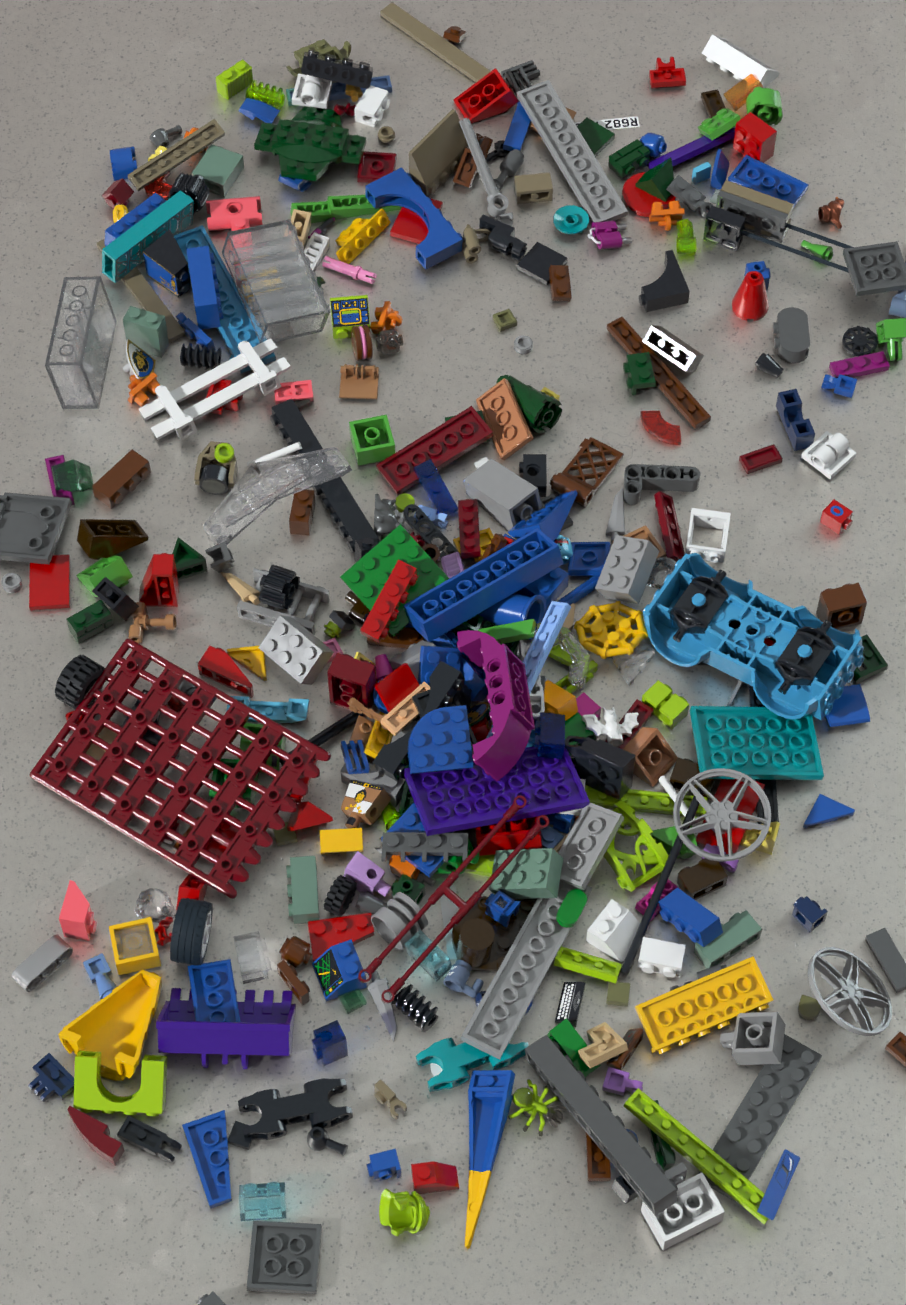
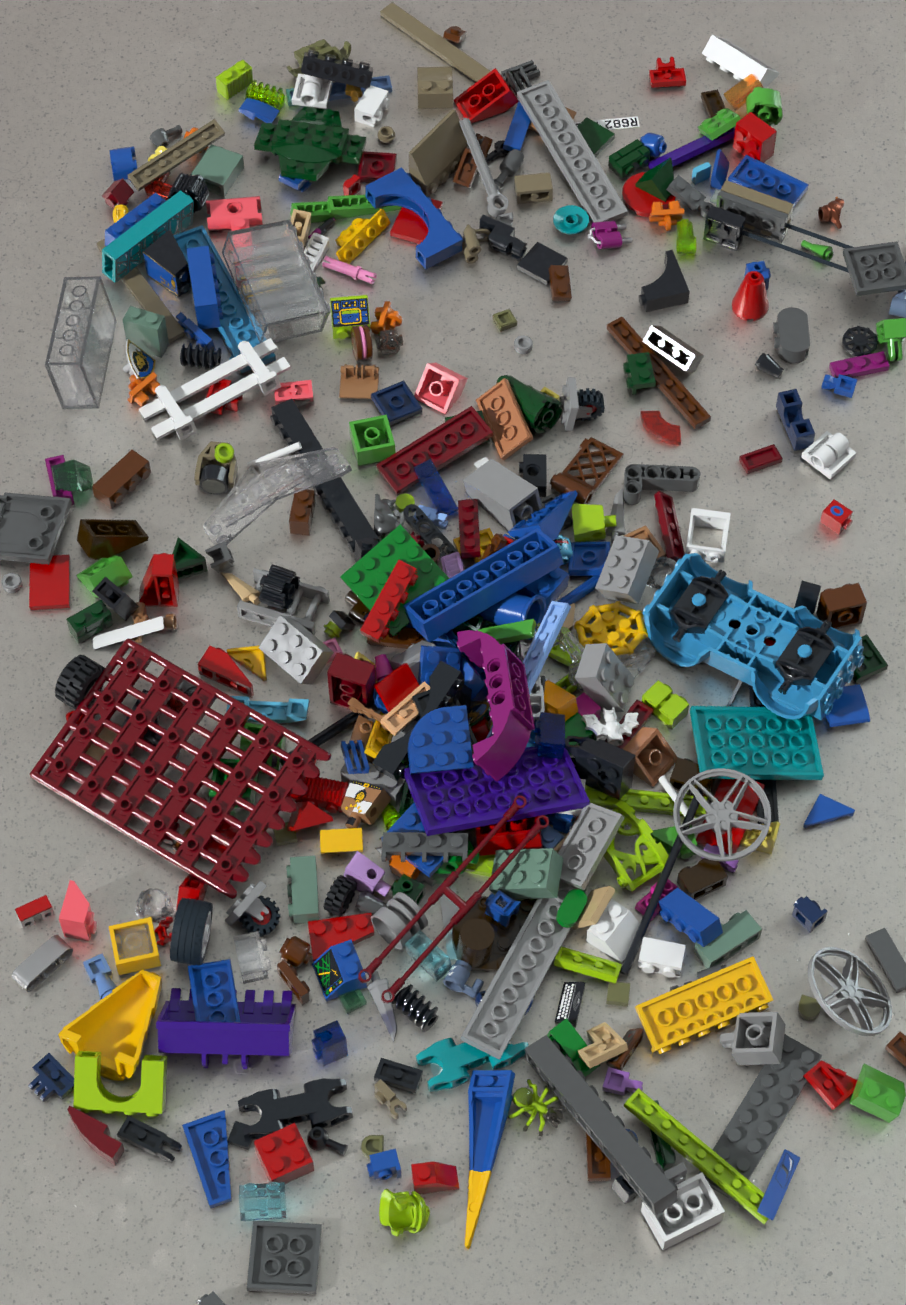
(26, 912): none -> red piece
(128, 632): none -> white sticker
(255, 911): none -> plate
(284, 1155): none -> red brick
(326, 793): none -> red brick
(341, 110): dark red piece -> none
(352, 185): none -> red plate
(372, 1144): none -> olive tile
(396, 402): none -> dark blue tile
(398, 1075): none -> black plate
(435, 87): none -> dark tan slope
(440, 387): none -> coral slope
(579, 404): none -> light grey plate
(590, 522): none -> lime torso
(595, 906): none -> tan tile
(604, 677): none -> light grey brick
(808, 596): none -> black slope
(830, 1083): none -> red wing
(878, 1094): none -> bright green slope

